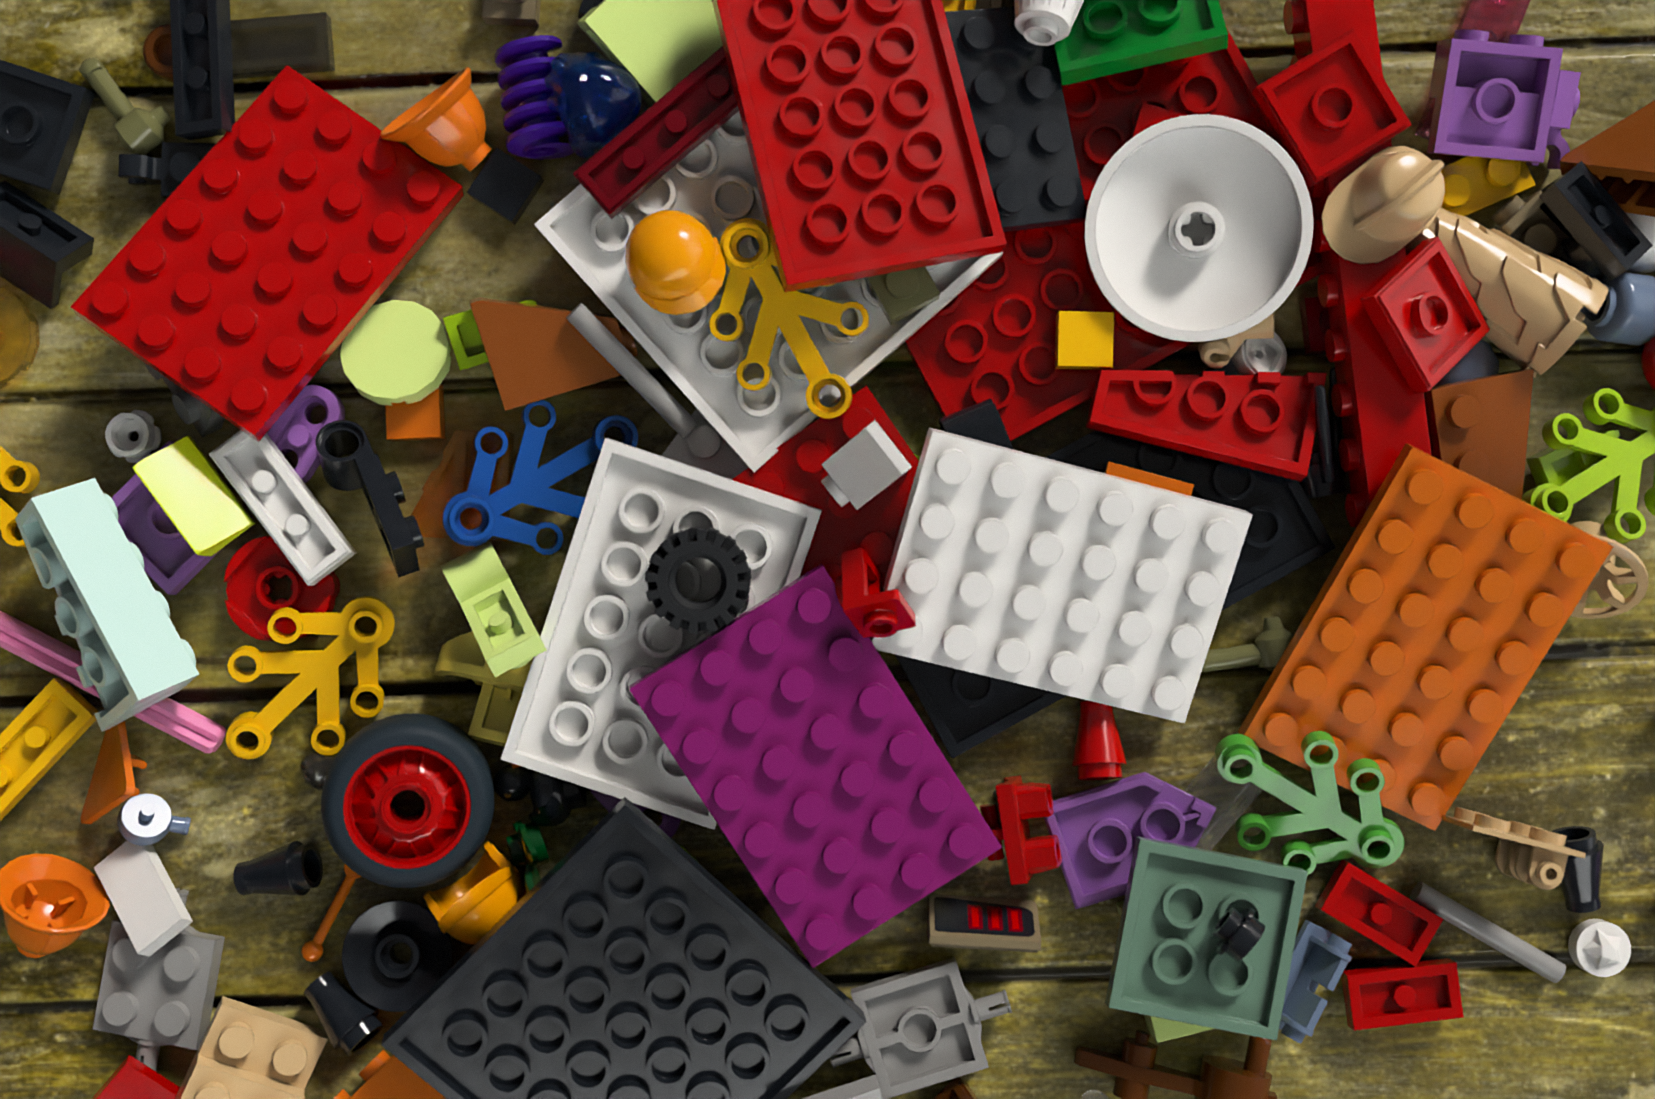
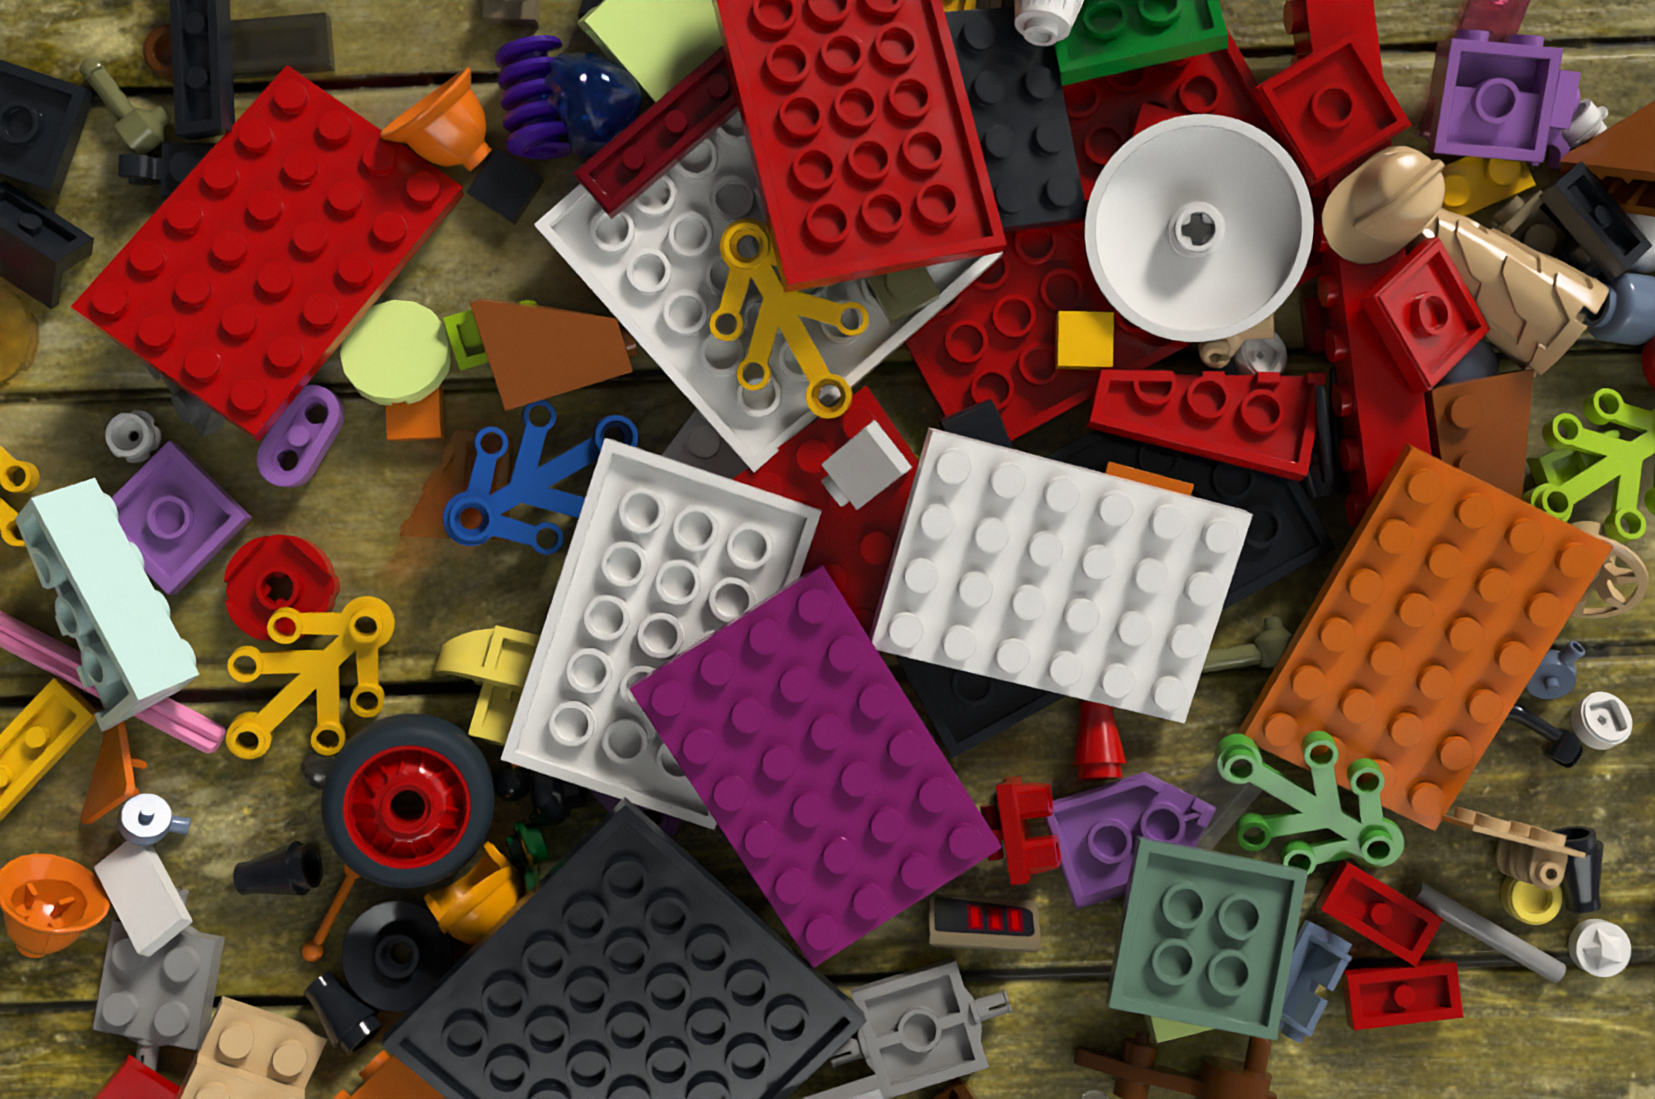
(193, 496): neon yellow slope -> none
(283, 505): white tile -> none
(381, 490): black plate -> none
(493, 609): yellowish green plate -> none
(631, 370): light grey bar -> none
(673, 604): black tyre -> none
(674, 262): light orange helmet -> none
(864, 601): red bracket -> none
(1237, 933): black plate -> none
(1529, 902): none -> light yellow tile
(1556, 672): none -> sand blue piece
(1564, 746): none -> black piece
(1585, 124): none -> white plate
(1601, 720): none -> white tile

